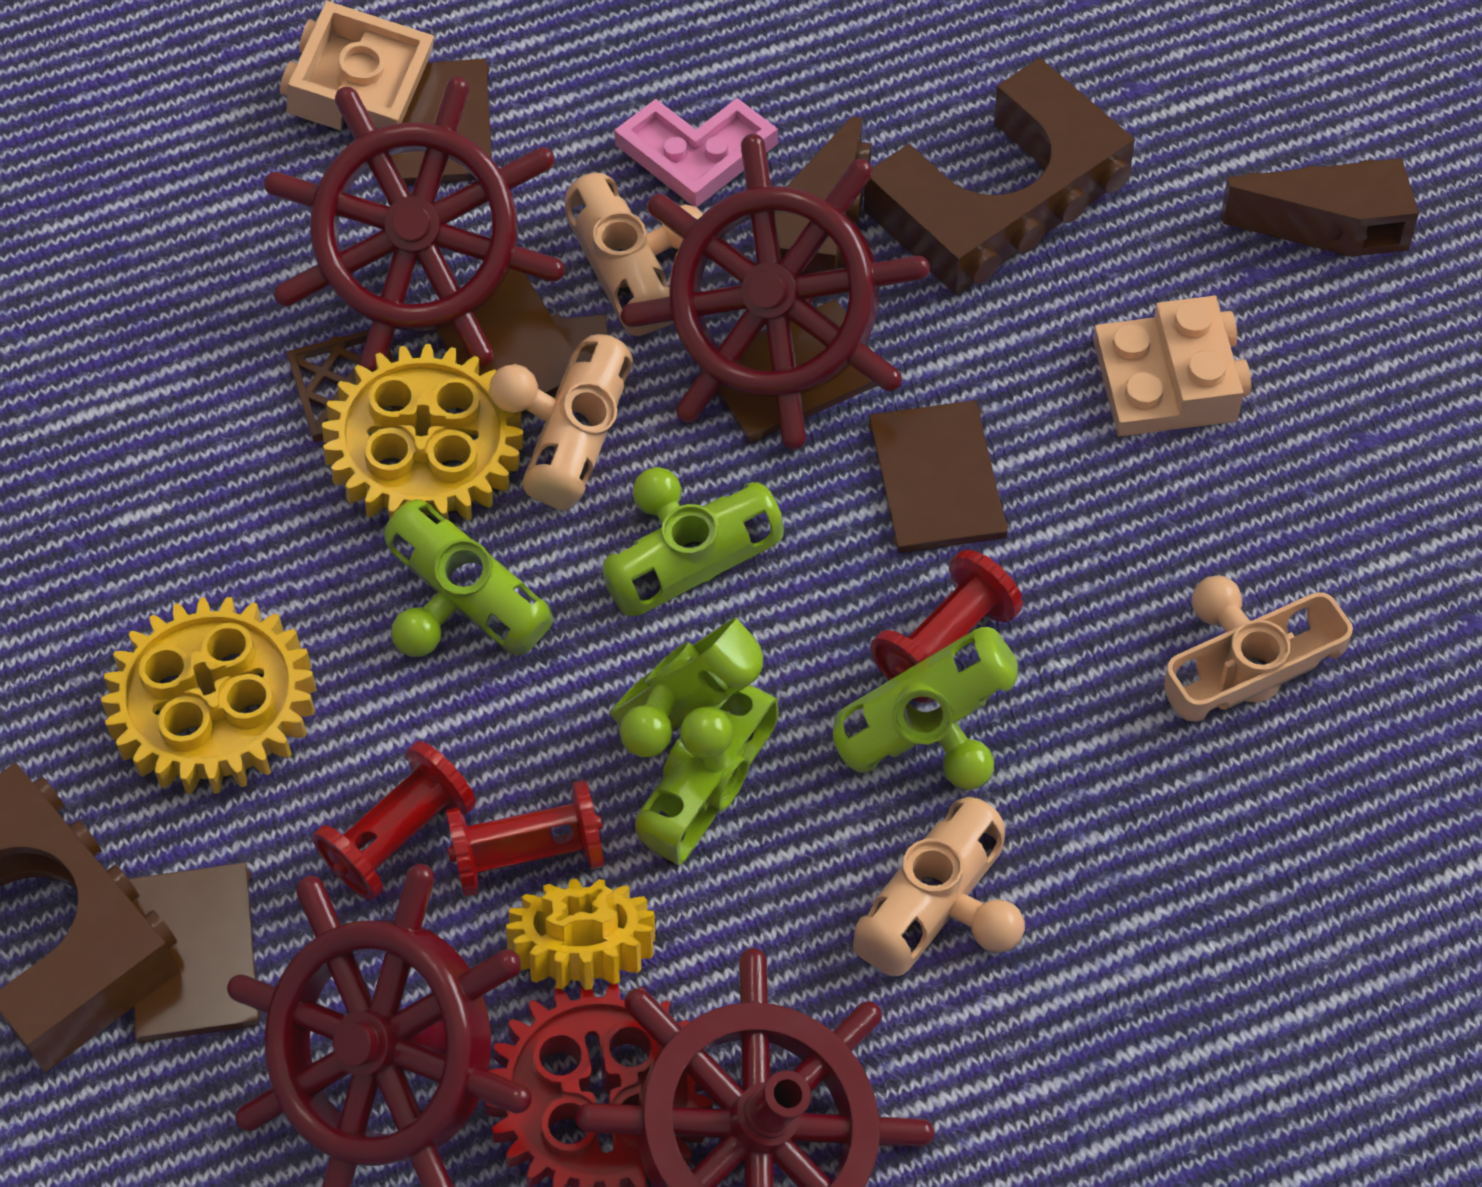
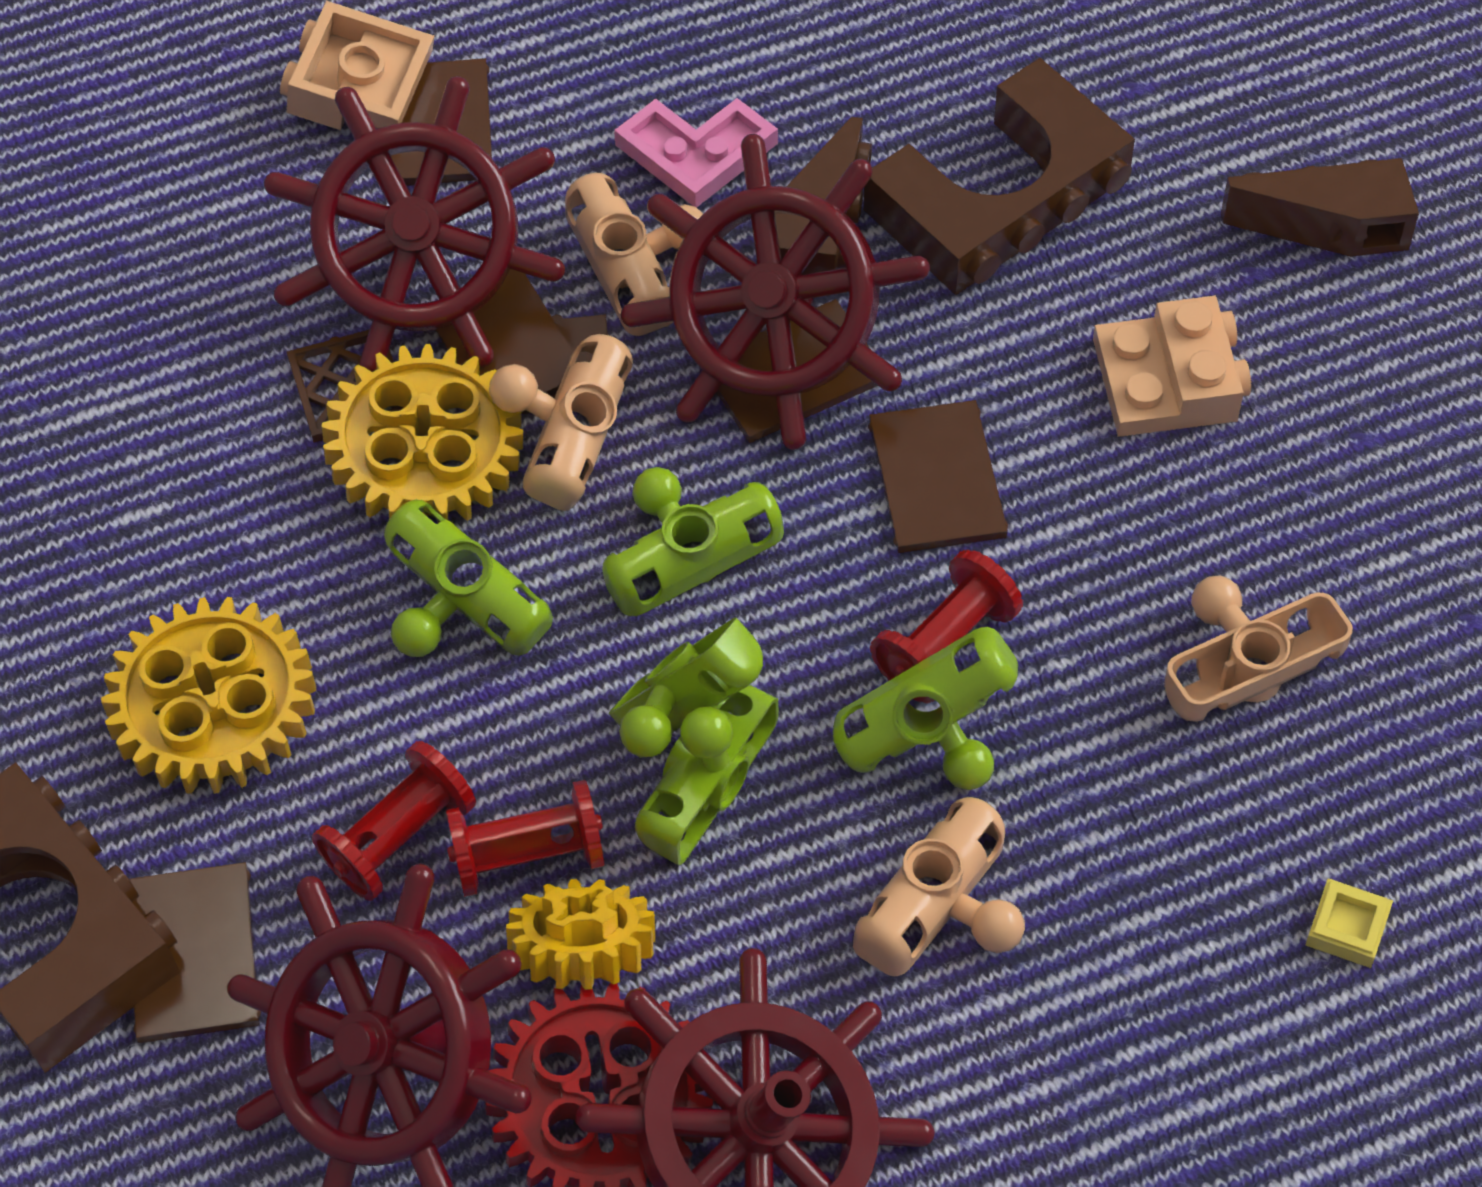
(1349, 923): none -> light yellow tile

